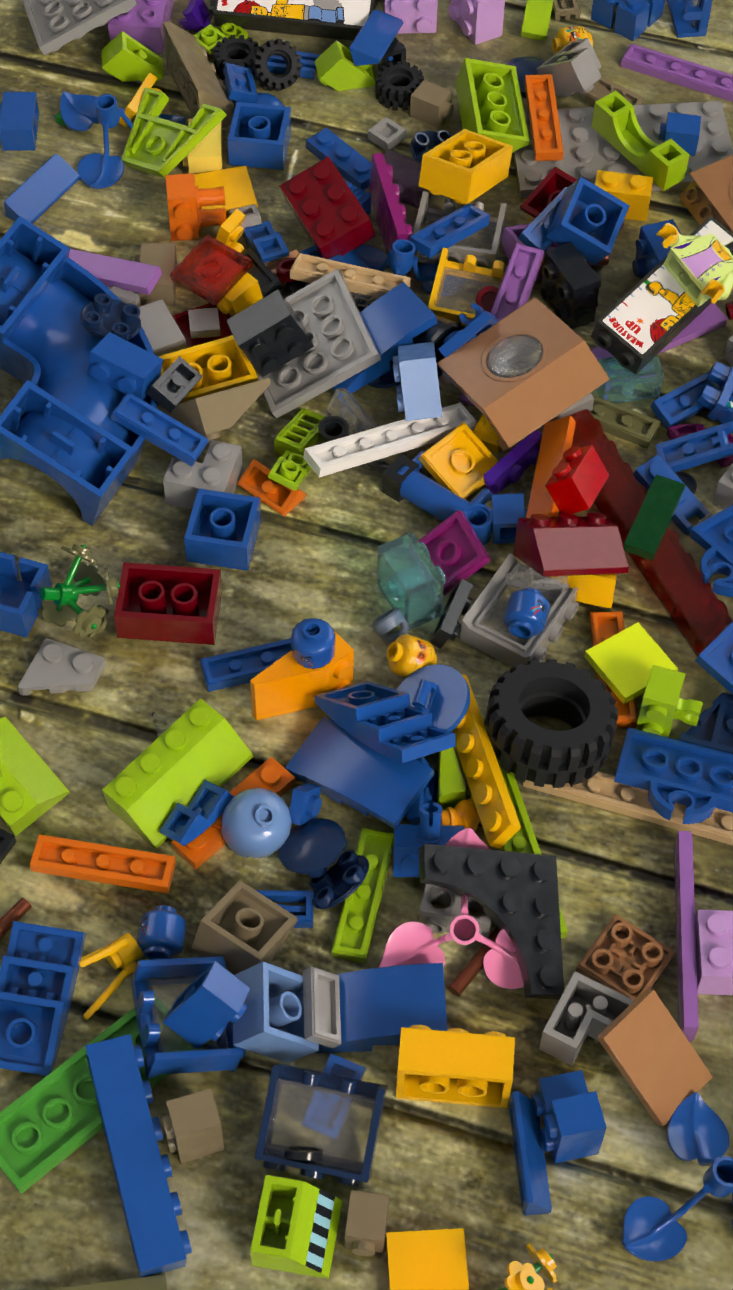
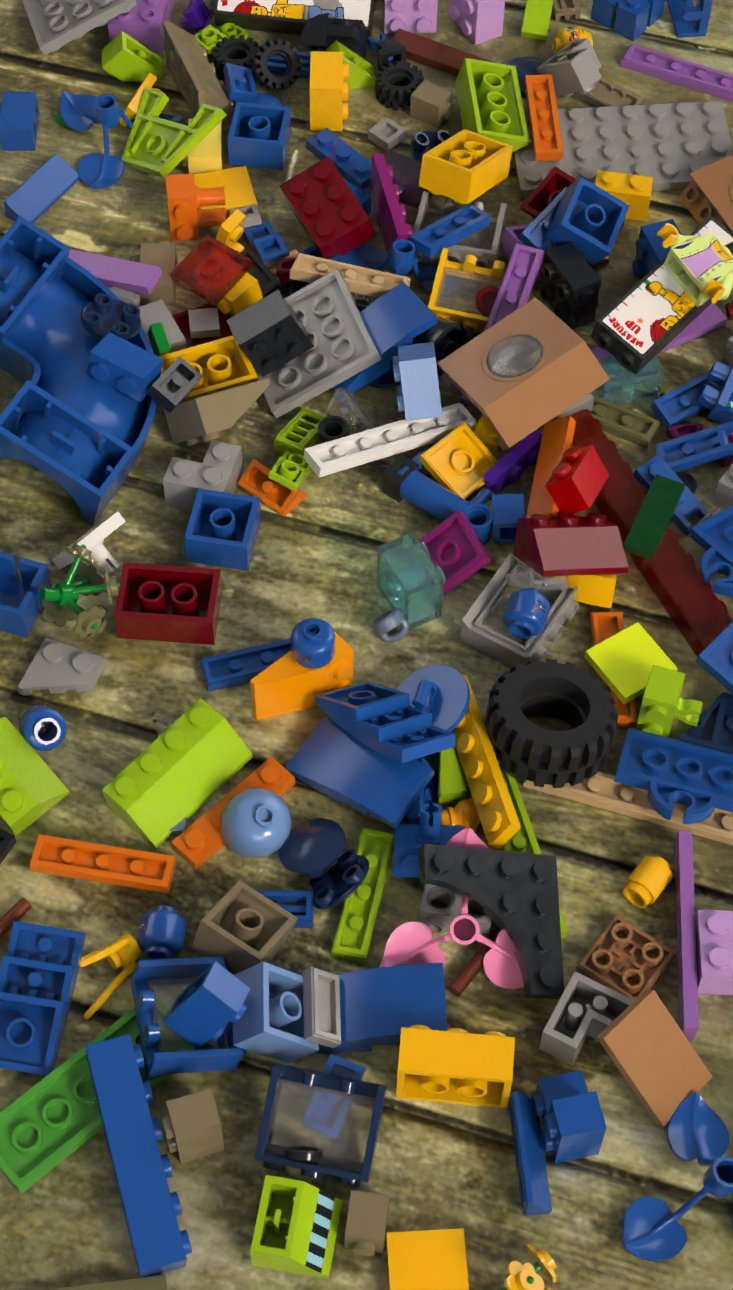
(53, 728): none -> blue head
(94, 542): none -> white tile
(158, 339): none -> green tile
(159, 429): blue tile -> none
(191, 821): blue slope -> none
(305, 803): blue plate -> none
(326, 29): none -> black brick
(328, 91): none -> yellow brick
(374, 38): blue slope -> none
(410, 654): yellow head -> none
(433, 53): none -> copper tile
(457, 605): black plate -> none
(477, 325): blue plate -> none
(617, 123): lime arch -> none
(647, 881): none -> yellow brick
(683, 130): blue brick -> none

